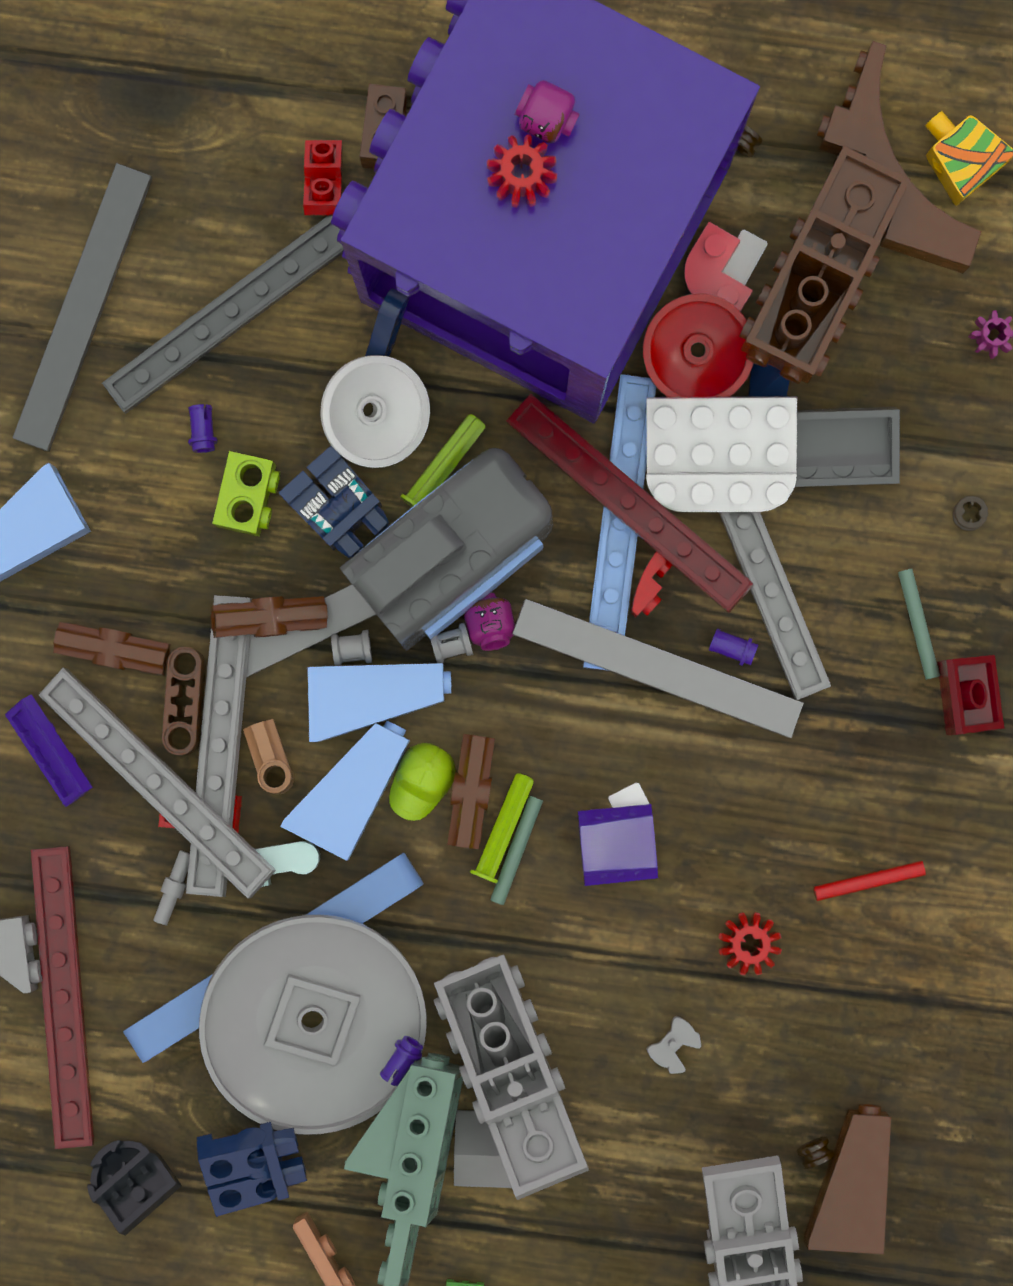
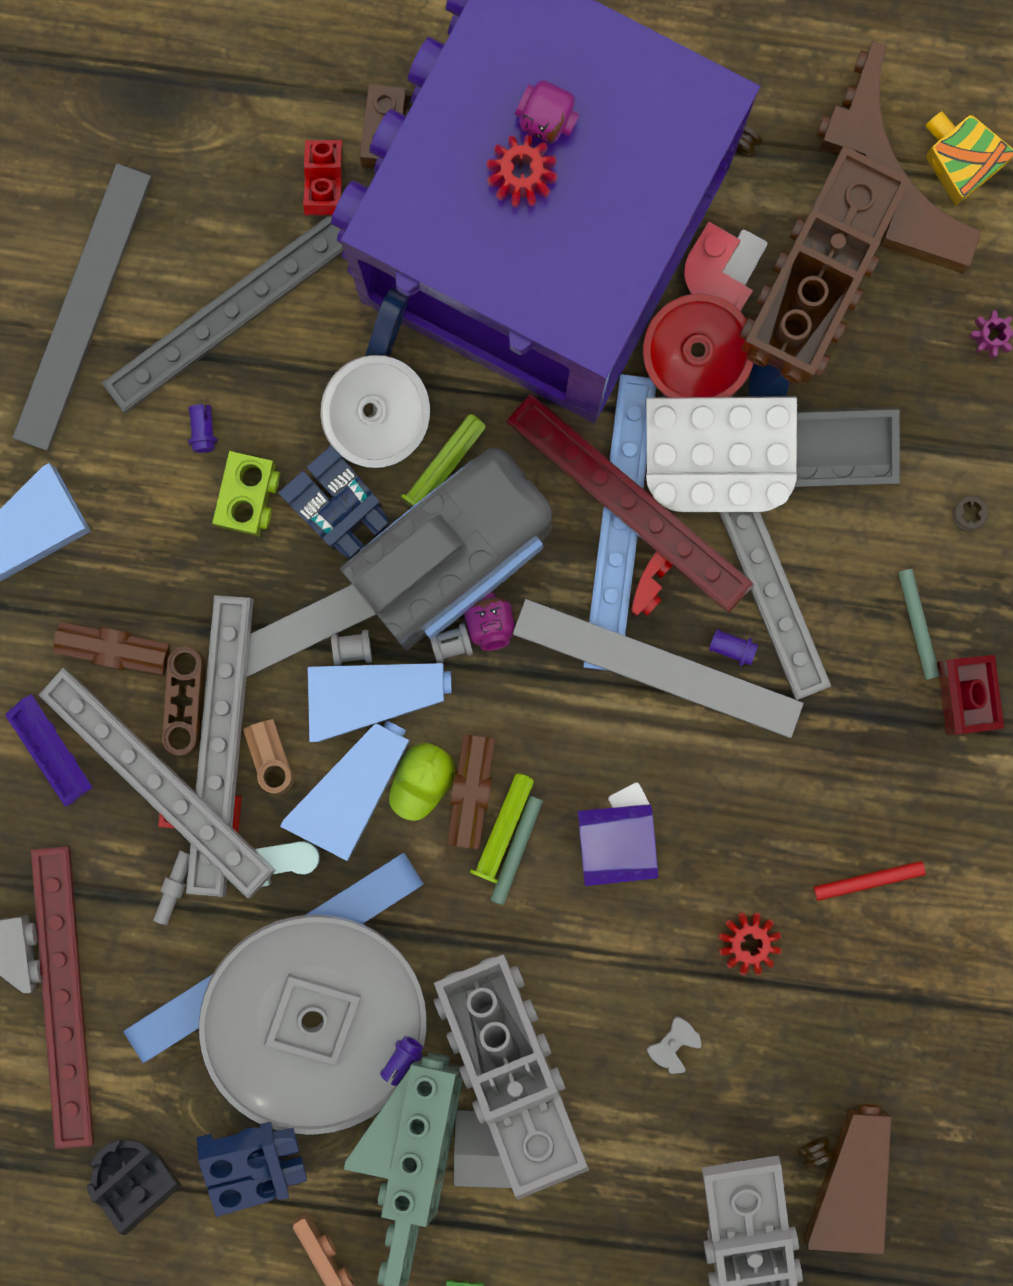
(268, 616): reddish brown piece -> none

